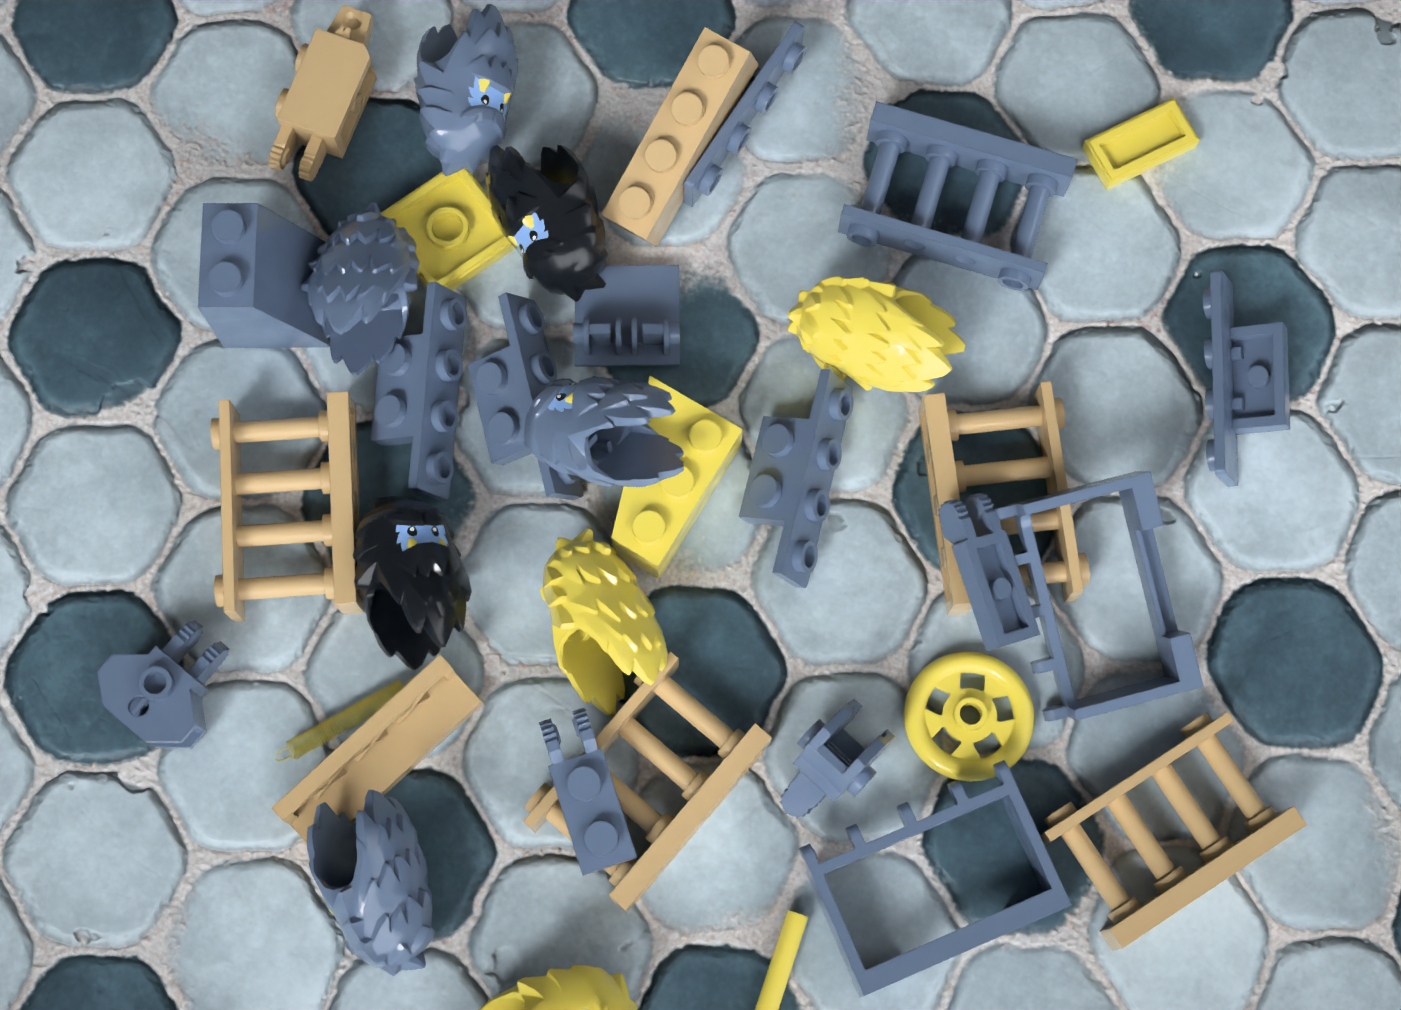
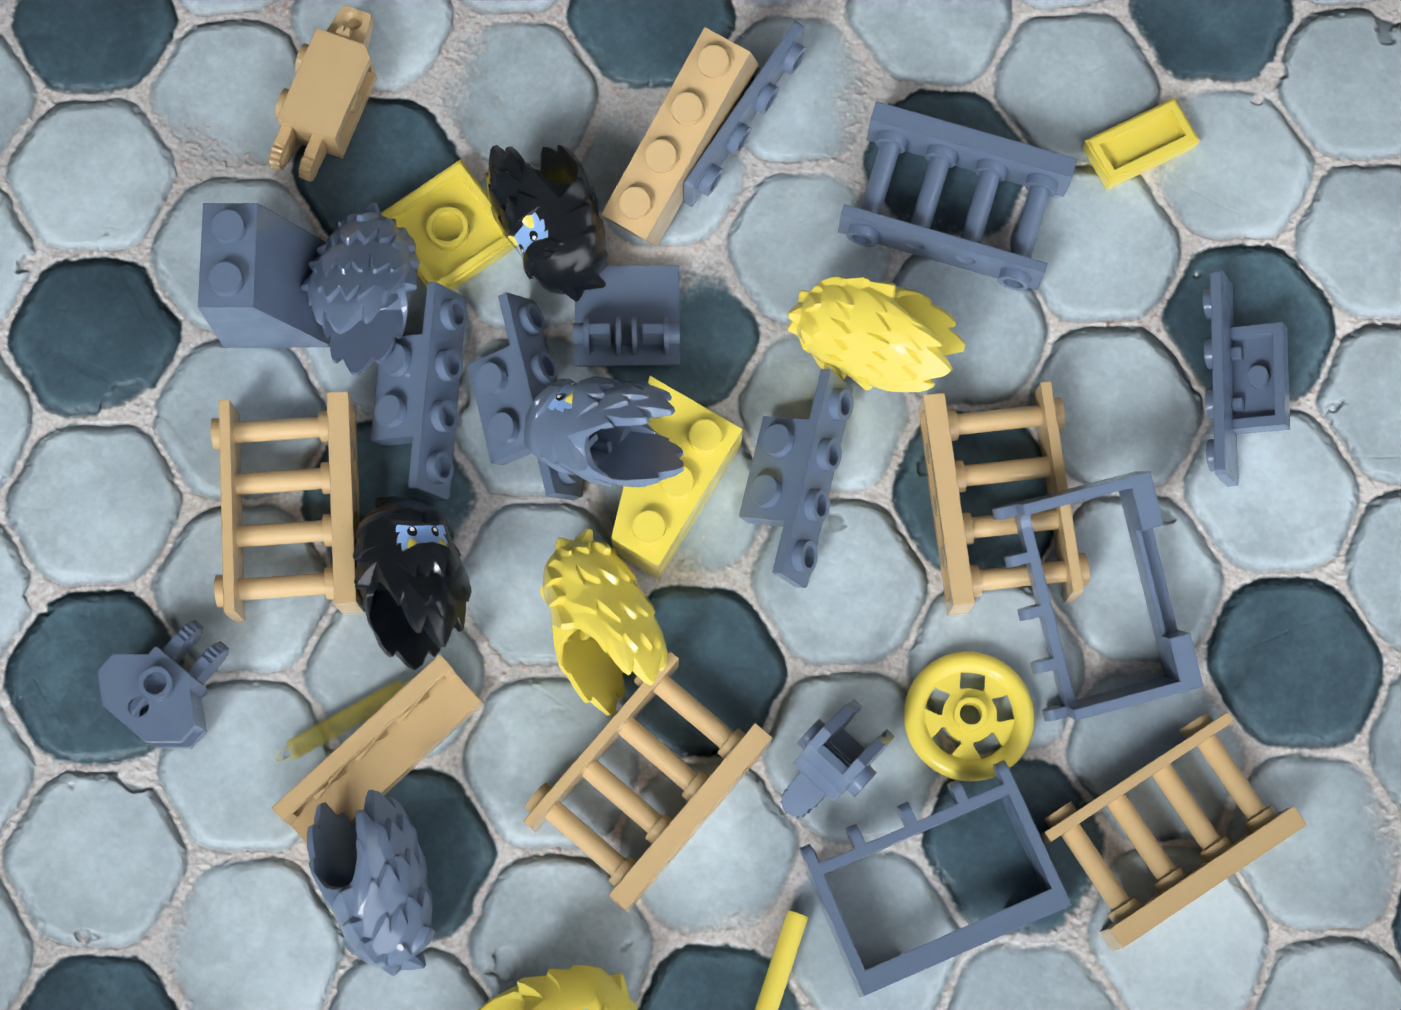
(466, 89): sand blue head -> none
(588, 799): sand blue hinge -> none
(988, 571): sand blue hinge -> none

